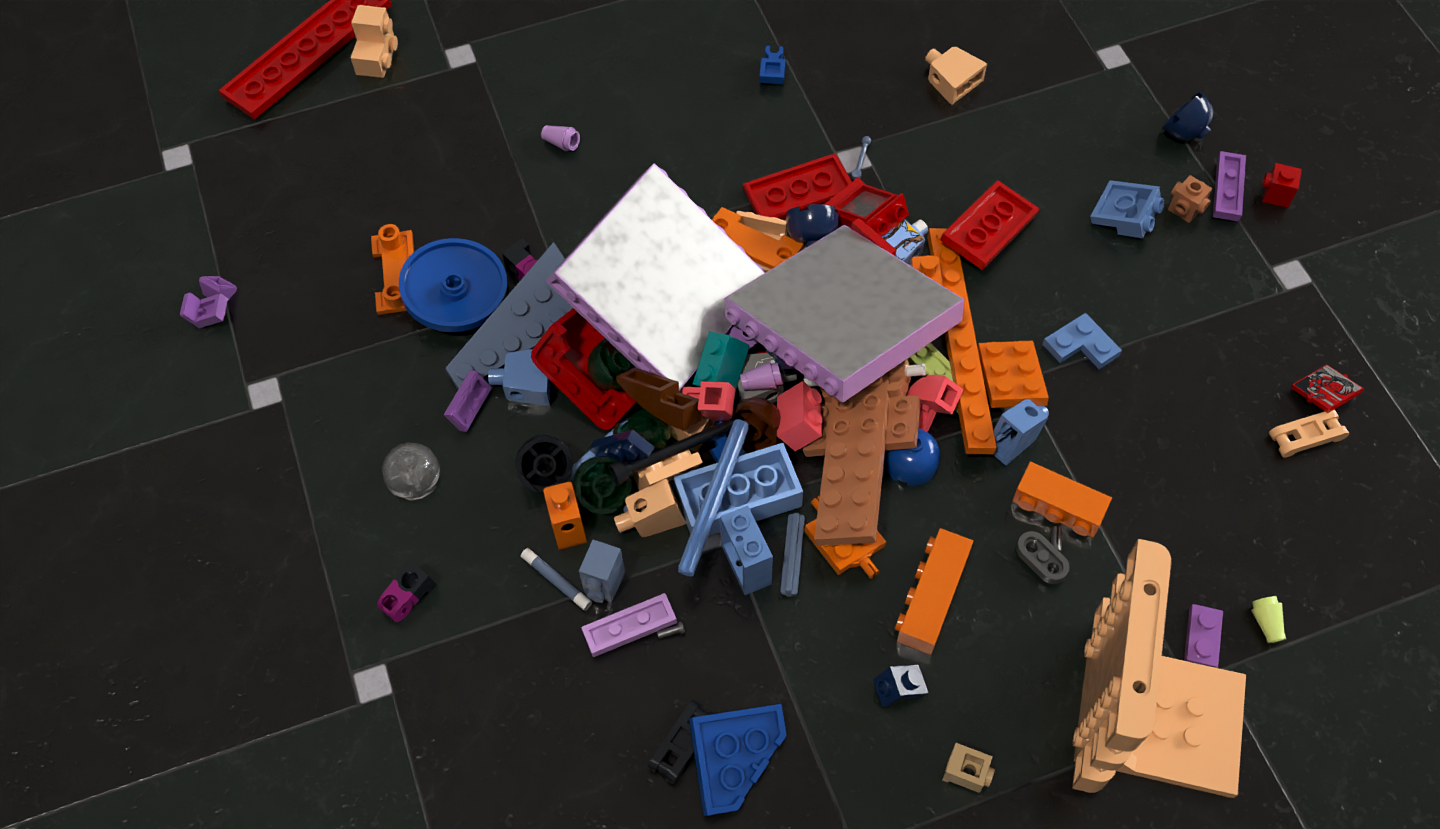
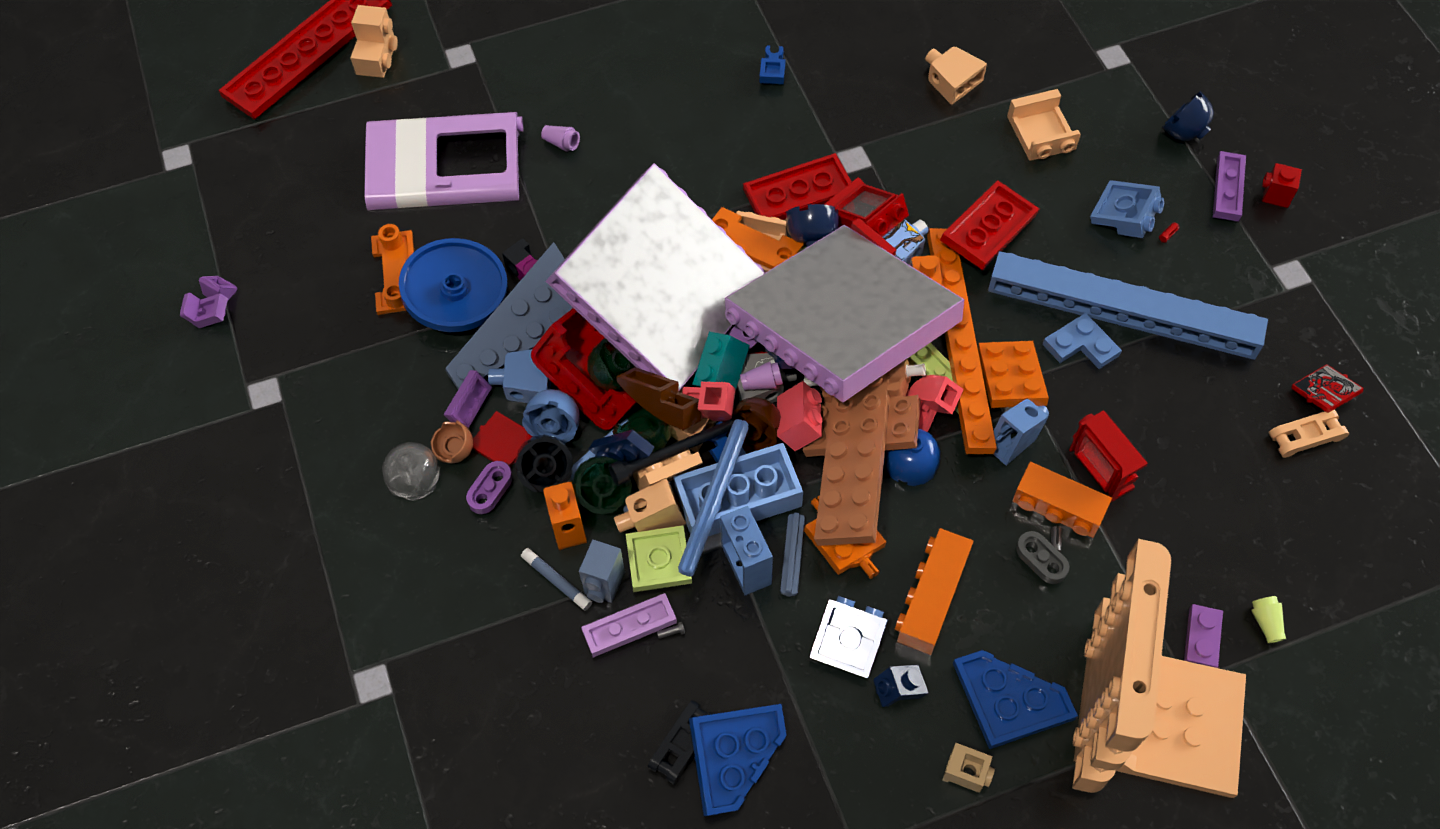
(404, 162): none -> lavender piece
(405, 592): leg -> none
(452, 442): none -> nougat hair
(489, 489): none -> medium lavender plate
(500, 439): none -> red piece
(552, 414): none -> medium blue cylinder
(656, 558): none -> yellowish green plate
(849, 636): none -> plate
(856, 172): sand blue hinge -> none
(1011, 699): none -> blue plate
(1042, 125): none -> light nougat panel
(1107, 454): none -> red window
(1129, 305): none -> medium blue brick
(1169, 232): none -> red piece
(1189, 198): nougat brick -> none

